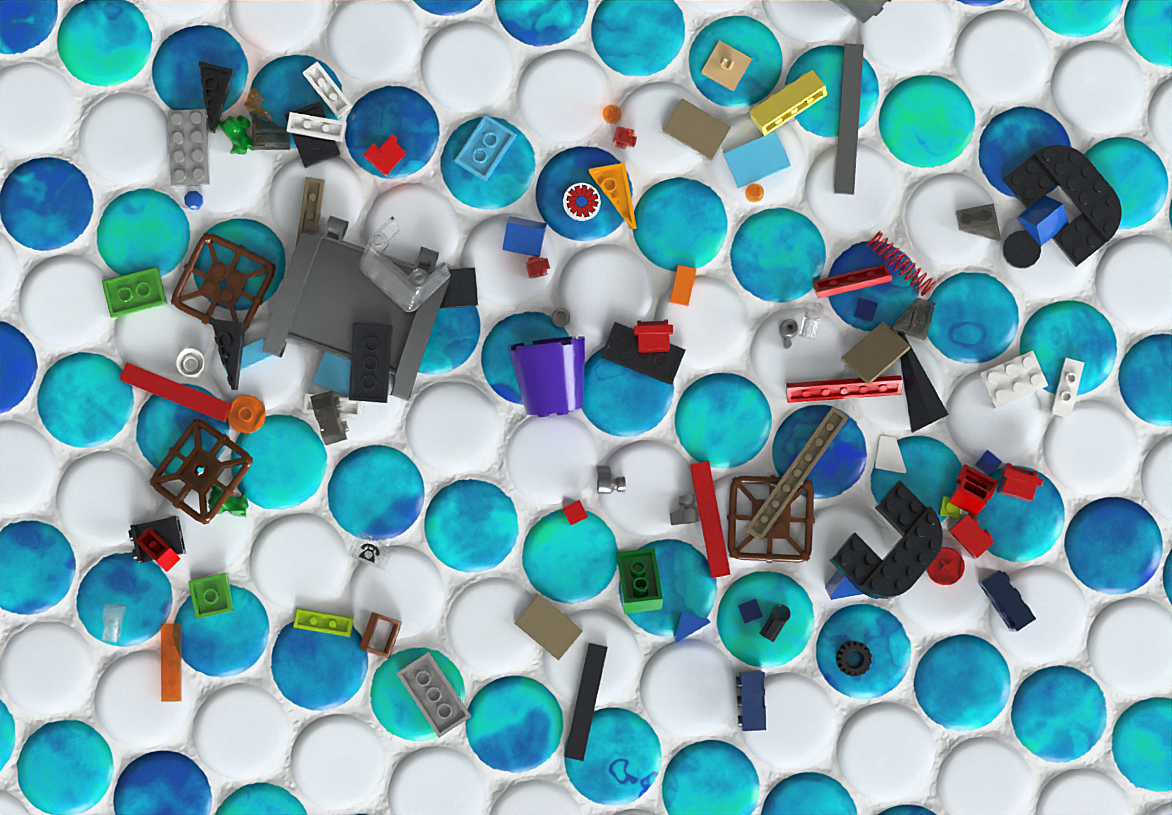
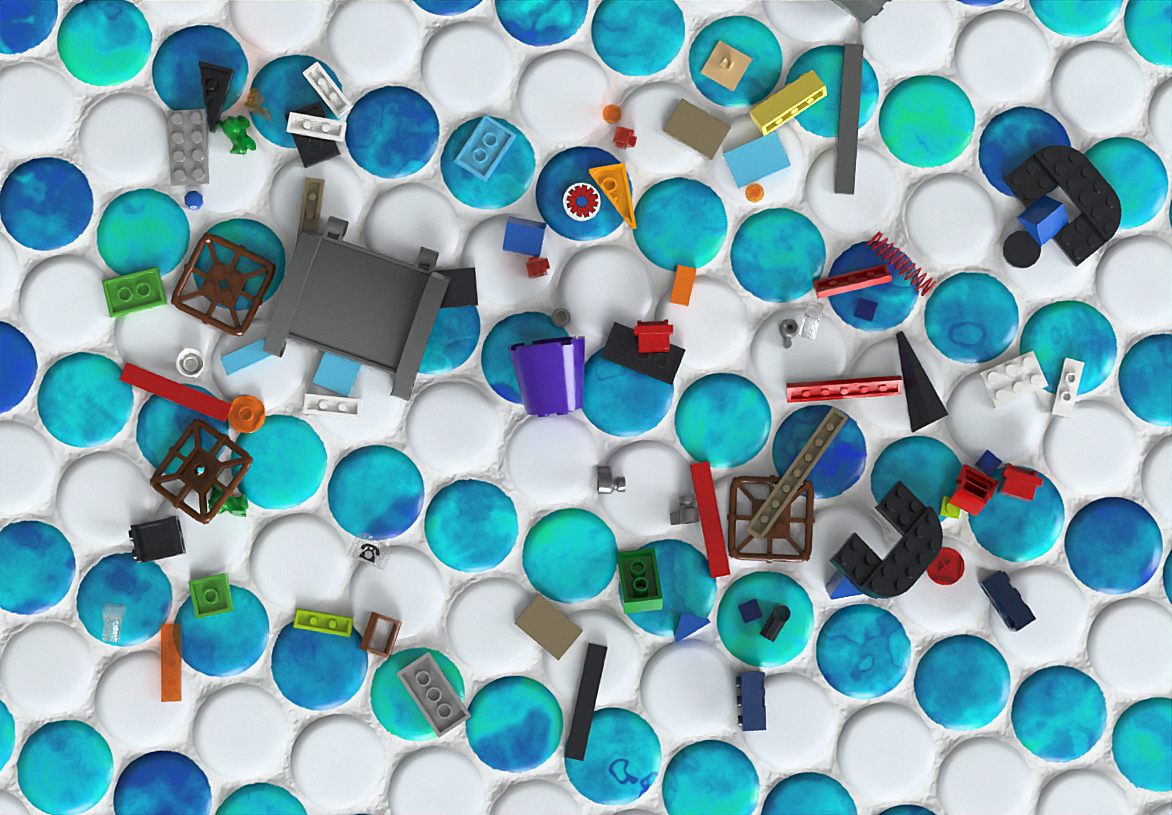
(158, 549): red brick -> none
(230, 344): black wing -> none
(268, 135): clear smoke wing -> none
(327, 414): clear smoke brick -> none
(370, 362): black plate -> none
(386, 156): red plate -> none
(404, 290): clear windscreen -> none
(575, 512): red tile -> none
(865, 658): black tyre -> none
(875, 353): dark tan tile -> none
(889, 455): white sticker -> none
(915, 319): clear smoke wing -> none
(971, 535): red brick -> none
(979, 221): clear smoke wing -> none

